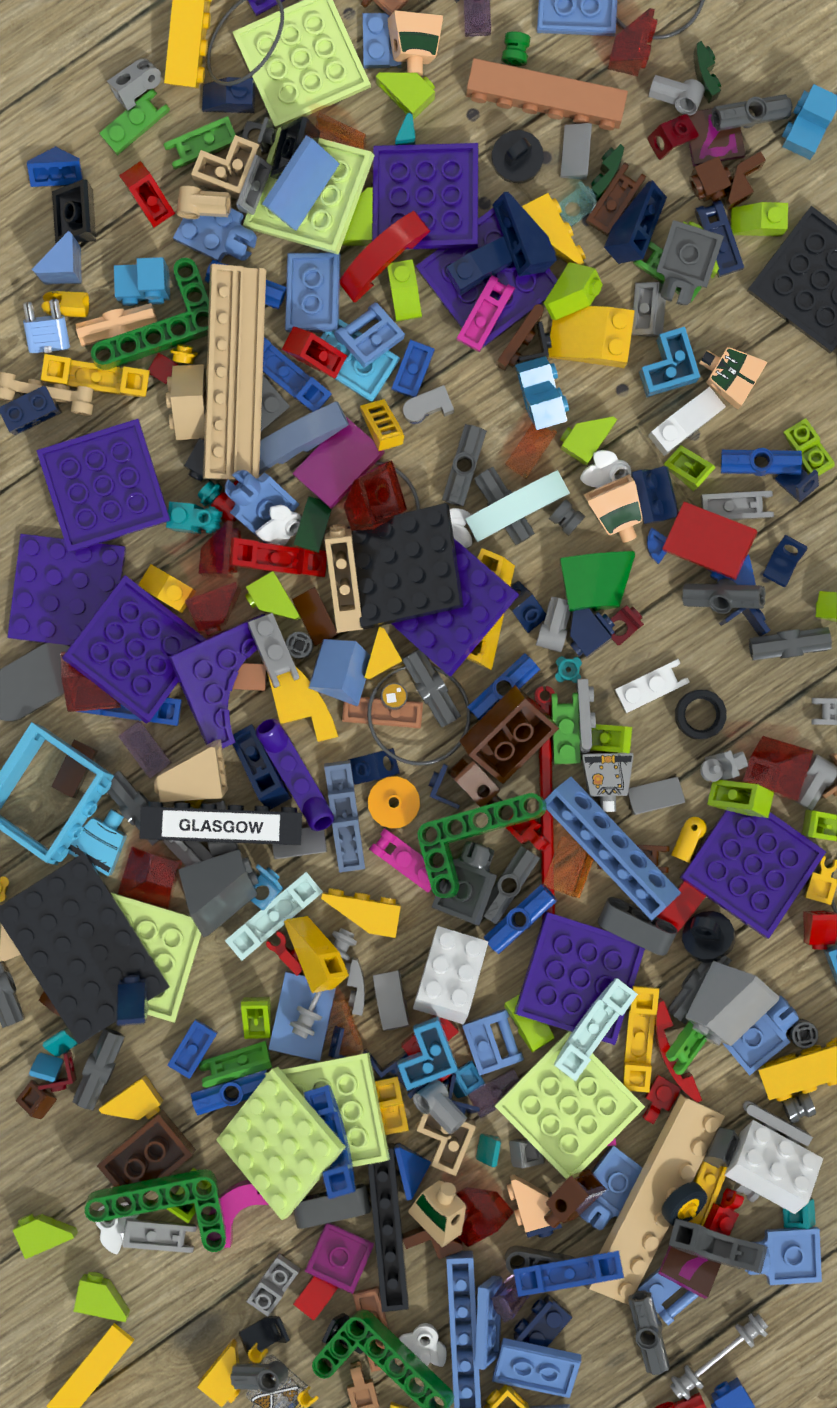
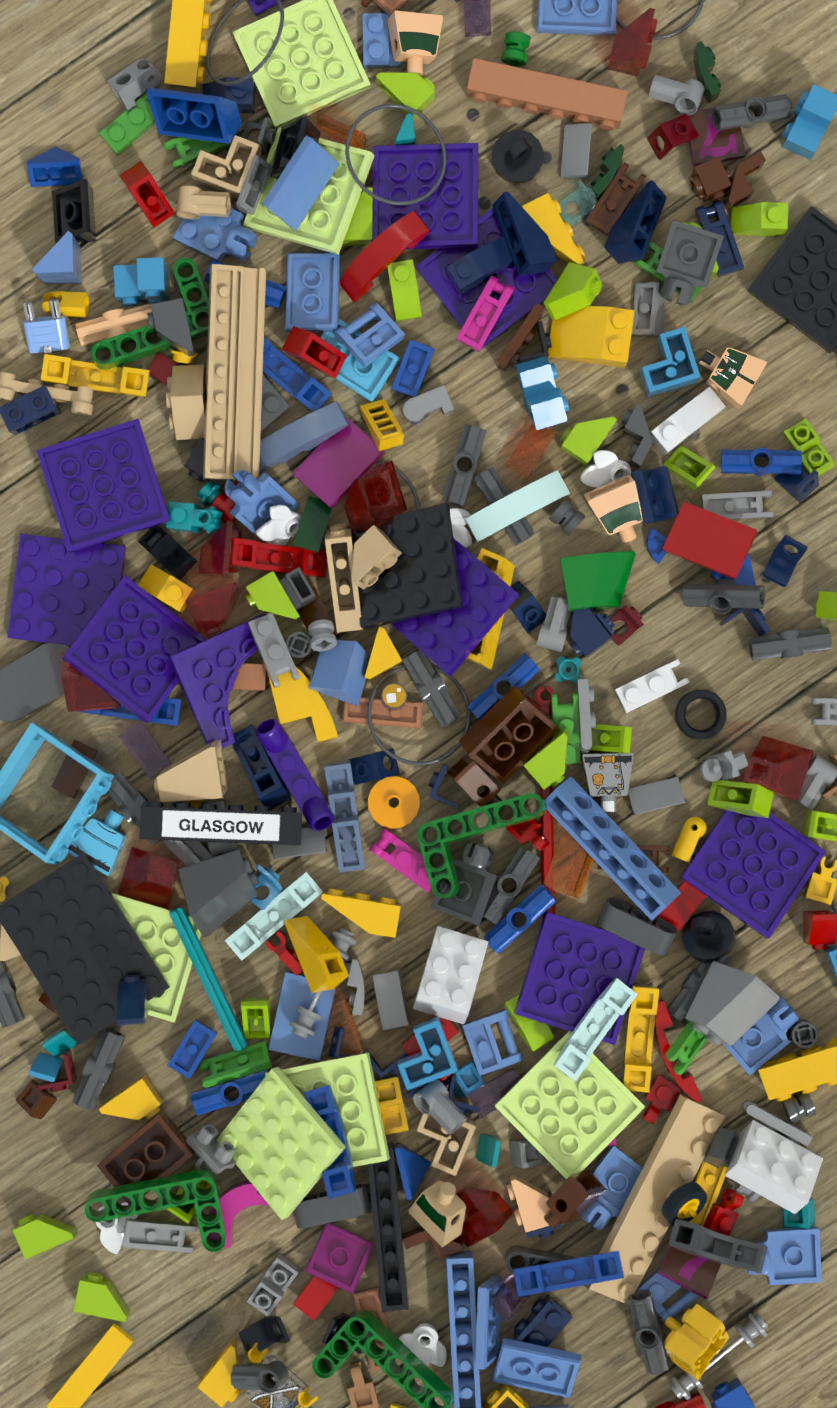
(167, 551): none -> black slope
(172, 324): none -> dark grey slope
(194, 115): none -> blue slope
(208, 978): none -> teal axle
(210, 1153): none -> light grey hips
(298, 588): none -> dark grey piece
(322, 635): none -> light grey wheel
(372, 556): none -> tan slope
(428, 122): none -> dark grey piece
(550, 761): none -> lime slope
(637, 427): none -> dark grey slope
(695, 1341): none -> yellow brick

